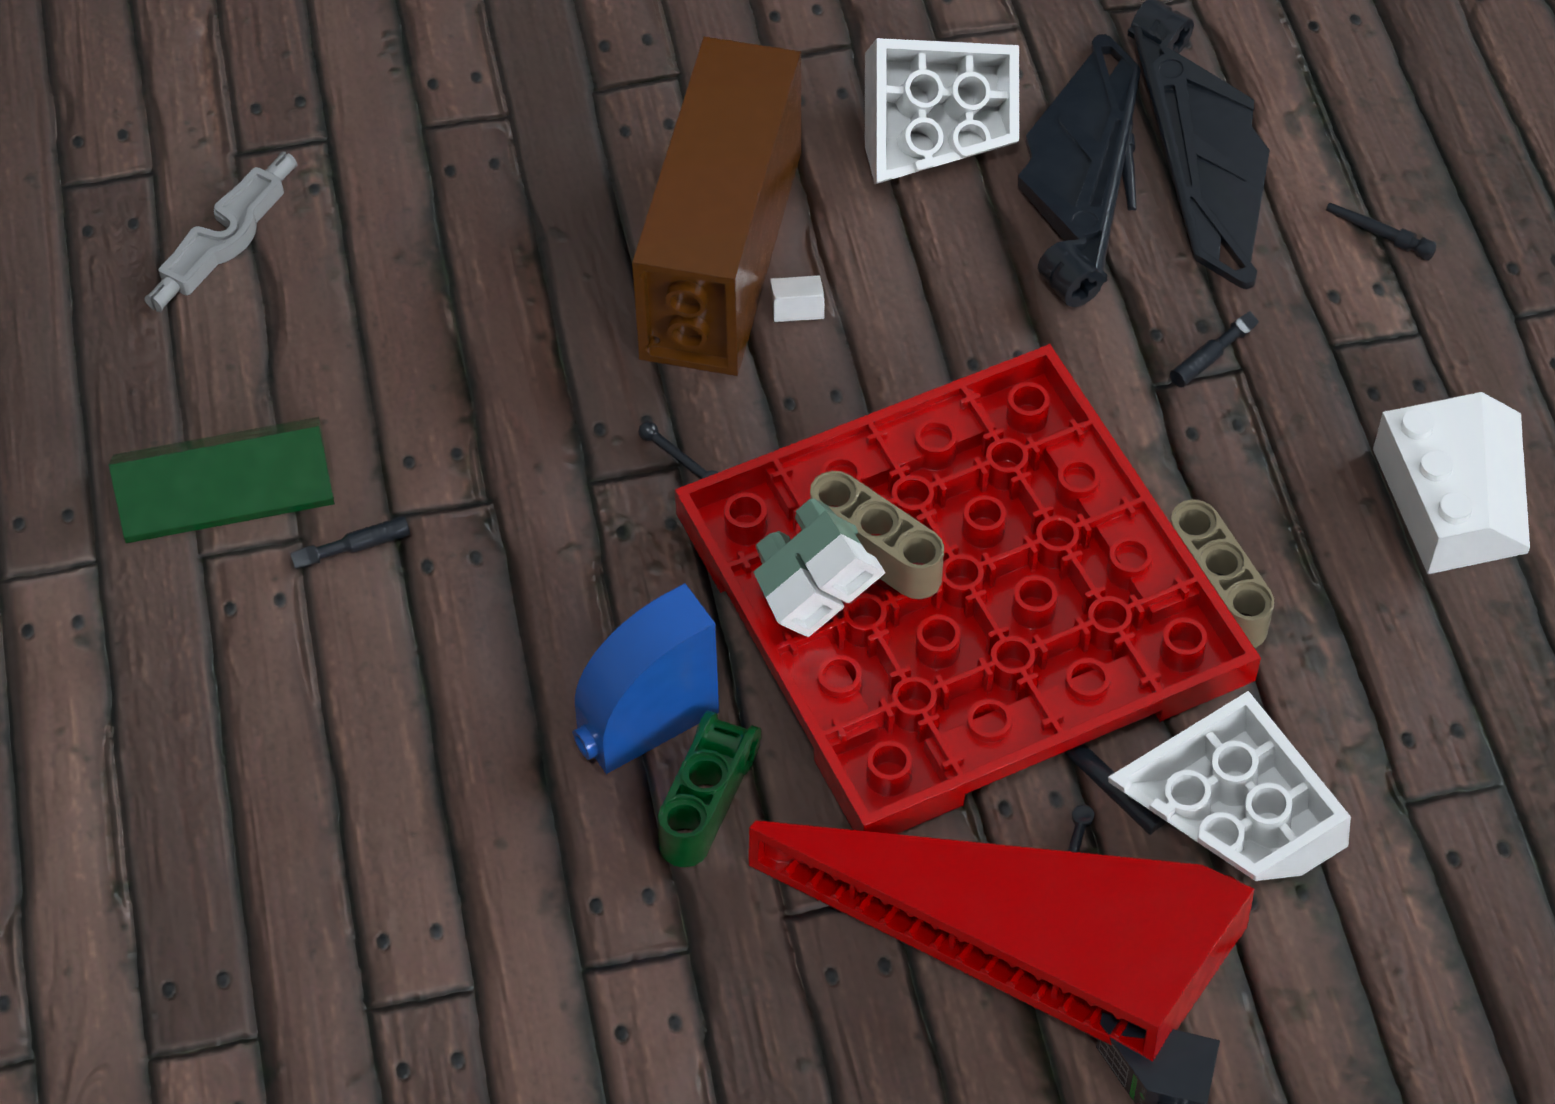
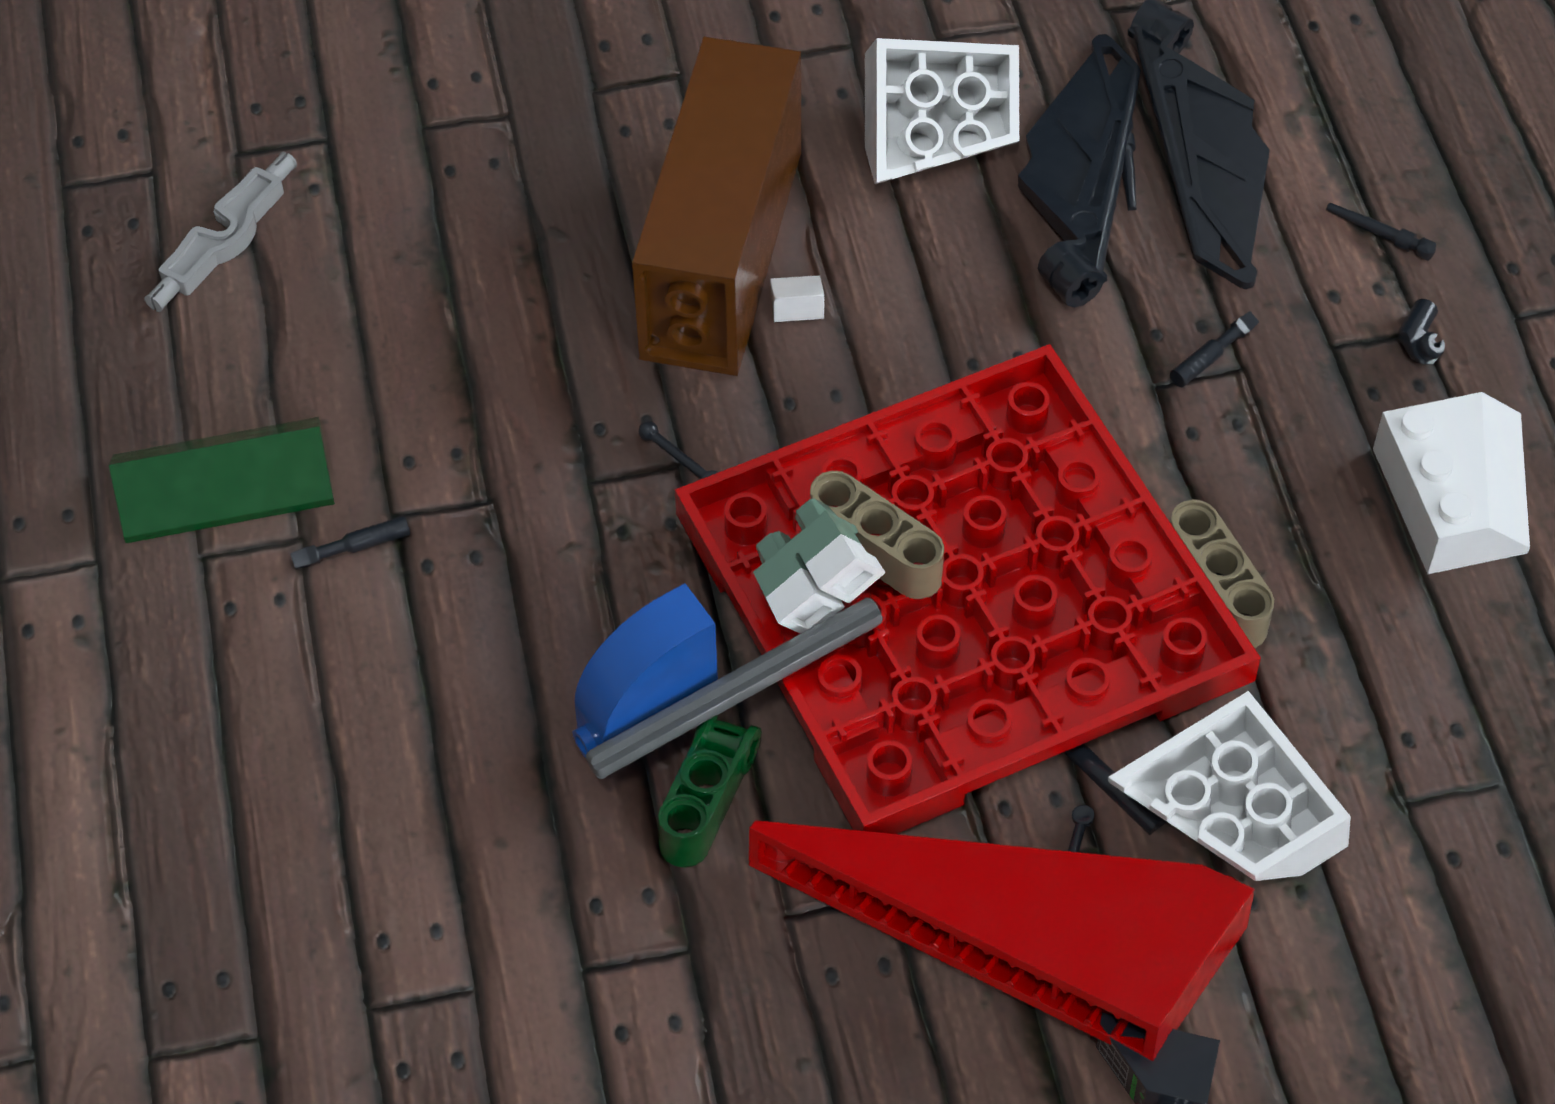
(733, 688): none -> dark grey axle
(1415, 334): none -> black arm

